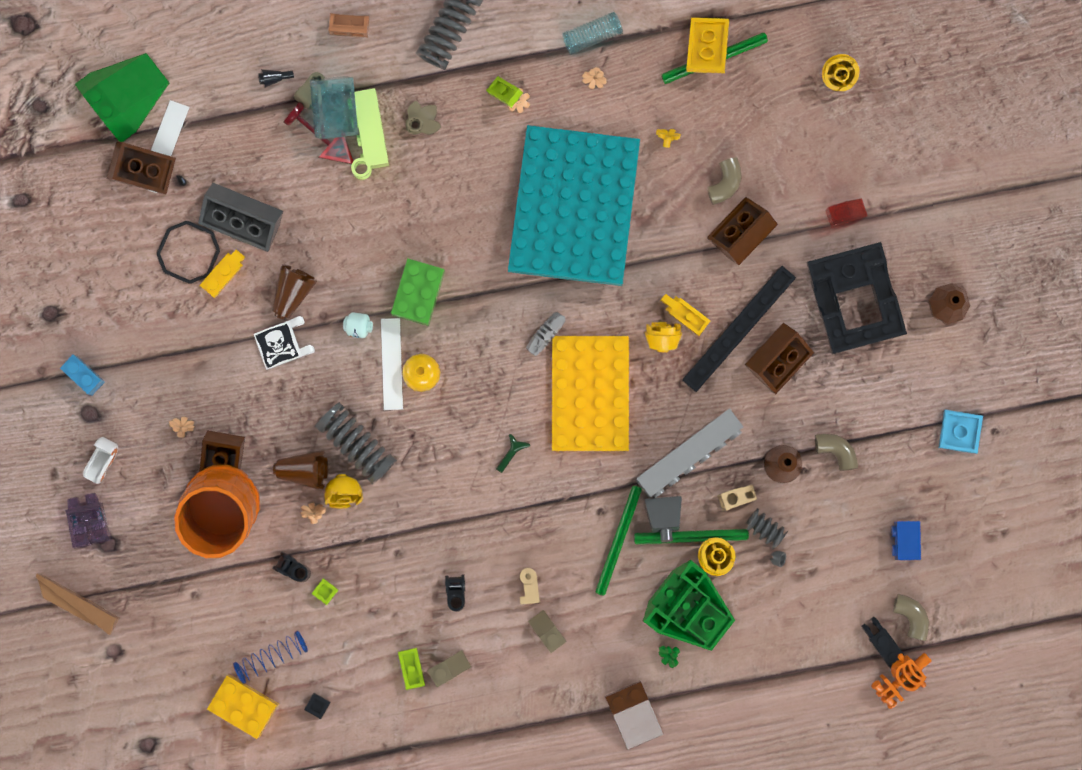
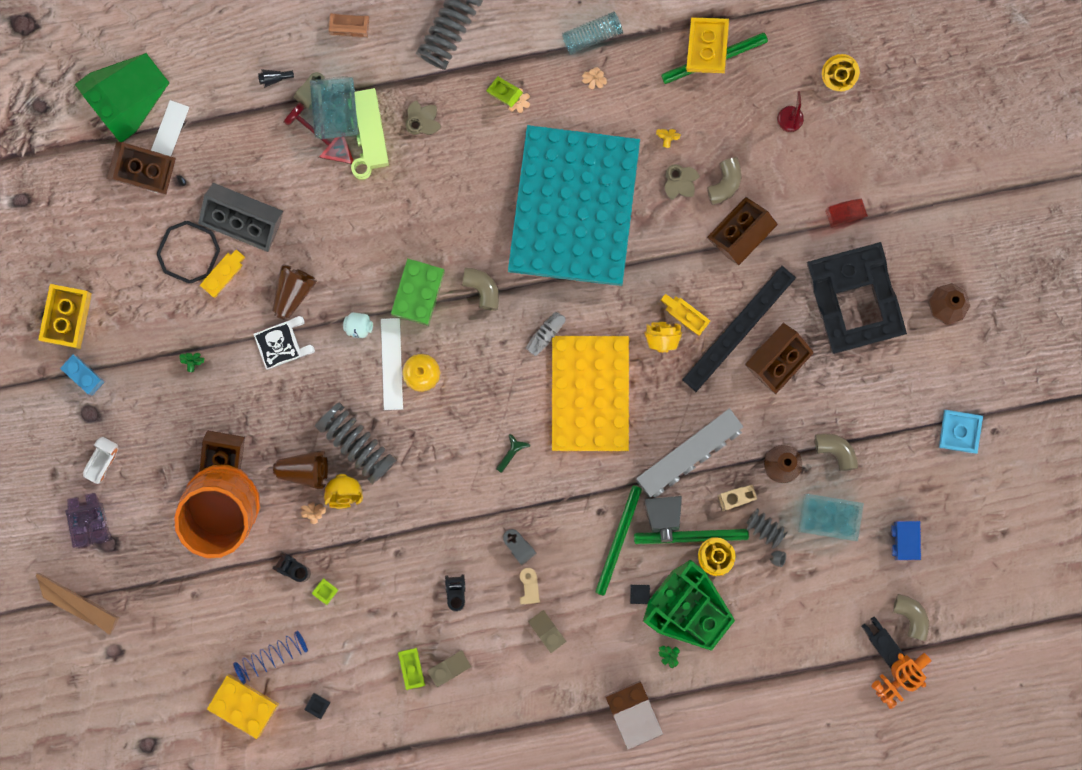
(65, 316): none -> yellow brick
(181, 426): light nougat plant -> none
(191, 360): none -> green plant
(486, 287): none -> dark tan cylinder
(521, 548): none -> dark grey piece
(639, 594): none -> black plate
(683, 183): none -> dark tan plate
(791, 117): none -> dark red piece
(830, 517): none -> clear light blue brick

